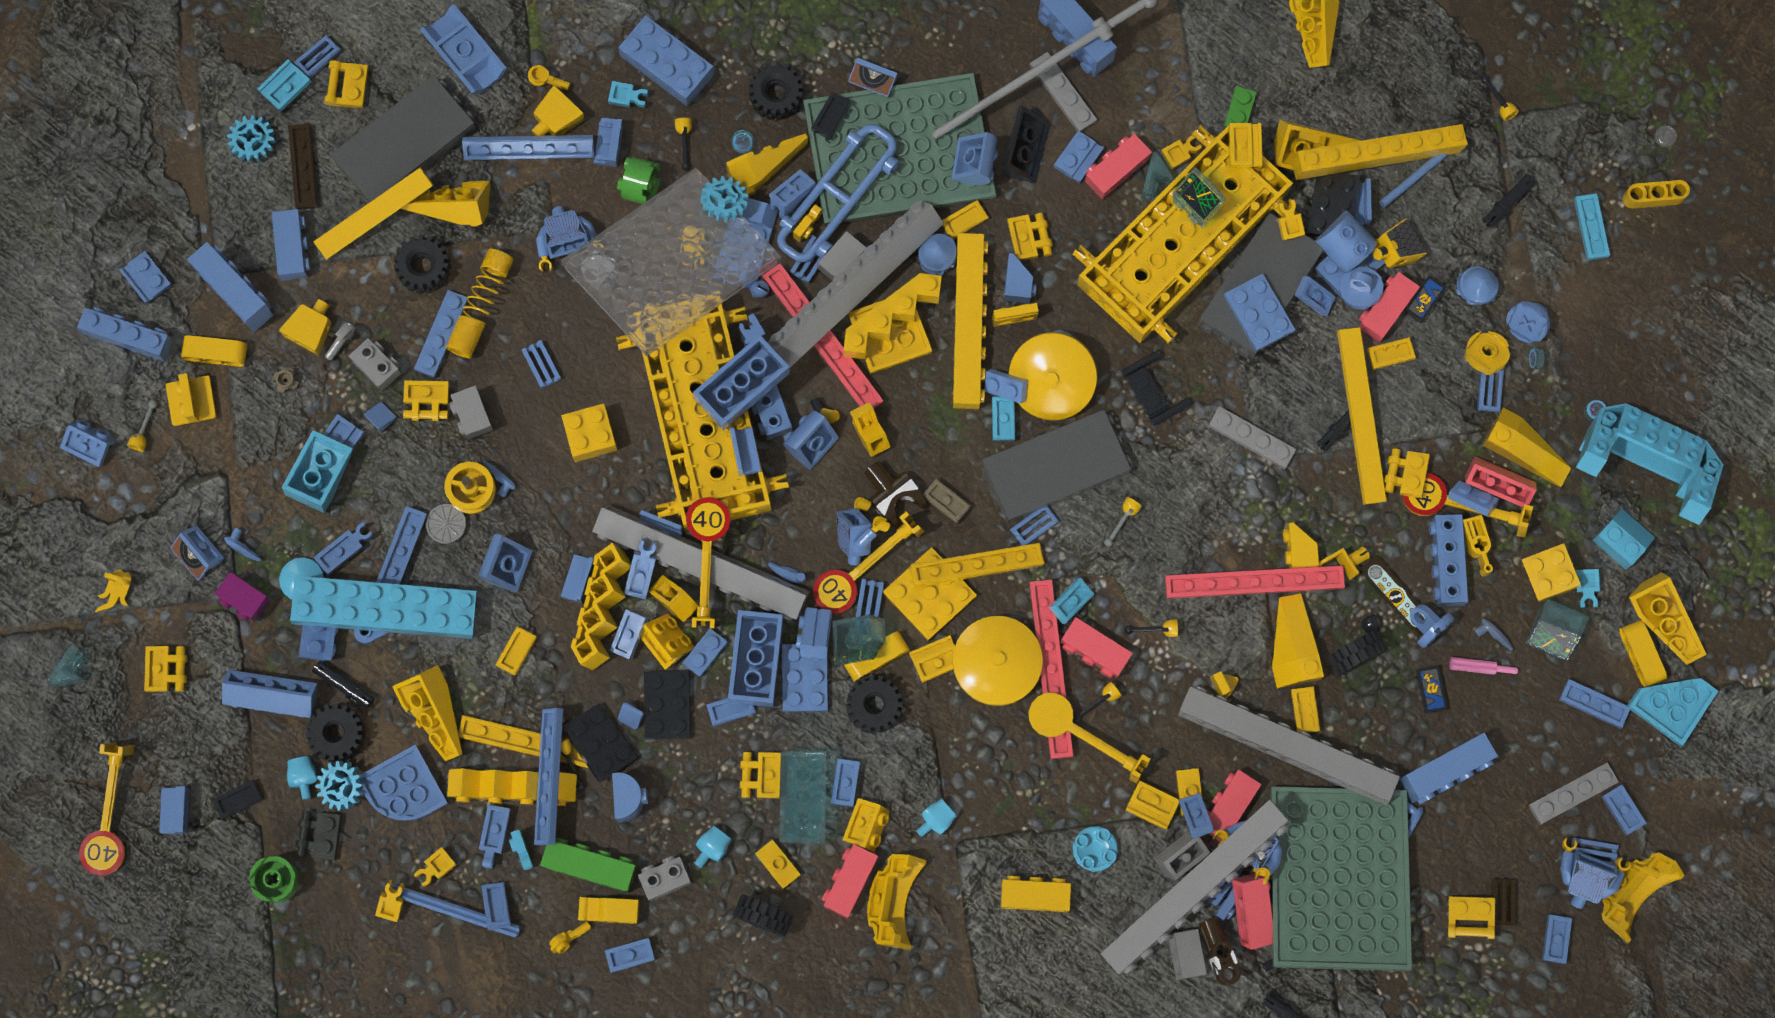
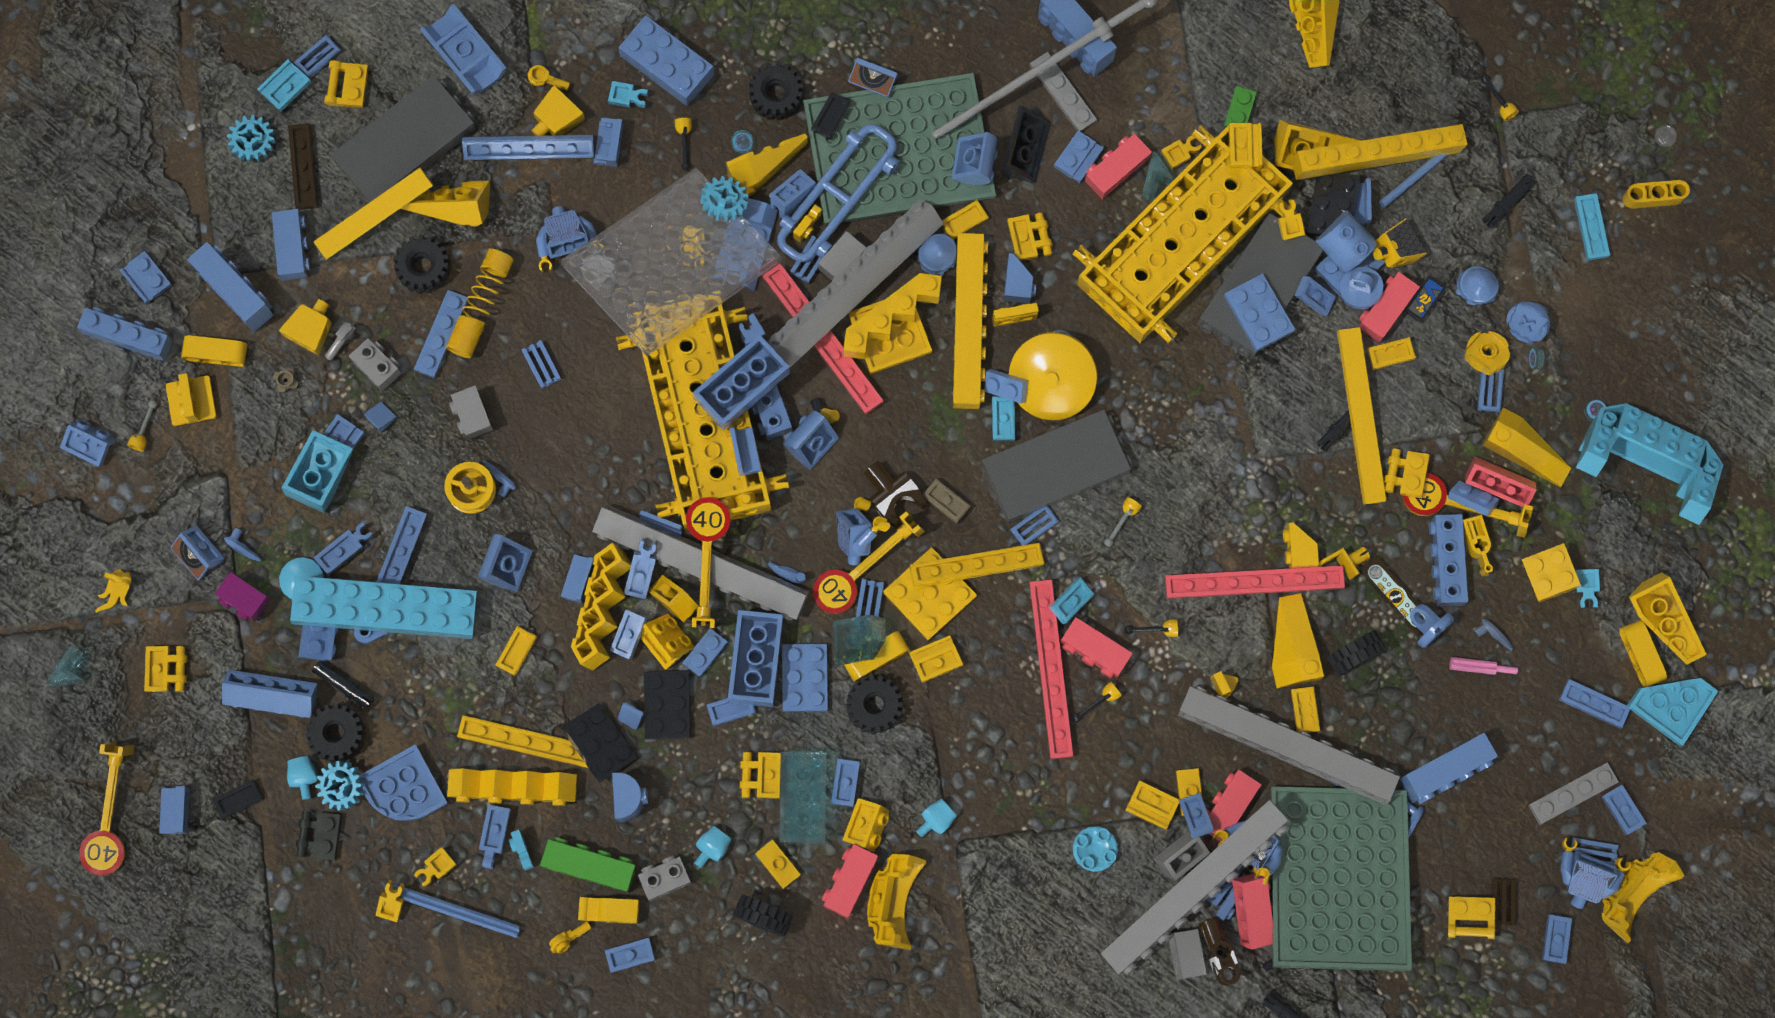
(261, 880): bright green brick -> none
(426, 393): yellow plate -> none
(430, 703): yellow wedge -> none
(445, 524): light grey wheel -> none
(496, 906): medium blue tile -> none
(548, 776): medium blue tile -> none
(566, 748): hinge -> none
(589, 432): yellow brick -> none
(639, 180): bright green brick -> none
(758, 292): medium blue hinge -> none
(815, 633): medium blue brick -> none
(869, 429): yellow brick -> none
(997, 660): yellow dish -> none
(1035, 894): yellow brick -> none
(1053, 716): yellow piece -> none
(1147, 391): black plate -> none
(1198, 198): slope -> none
(1252, 437): light grey plate -> none
(1370, 623): black hinge -> none
(1431, 689): tile -> none
(1557, 629): slope -> none
(1624, 539): medium azure slope -> none

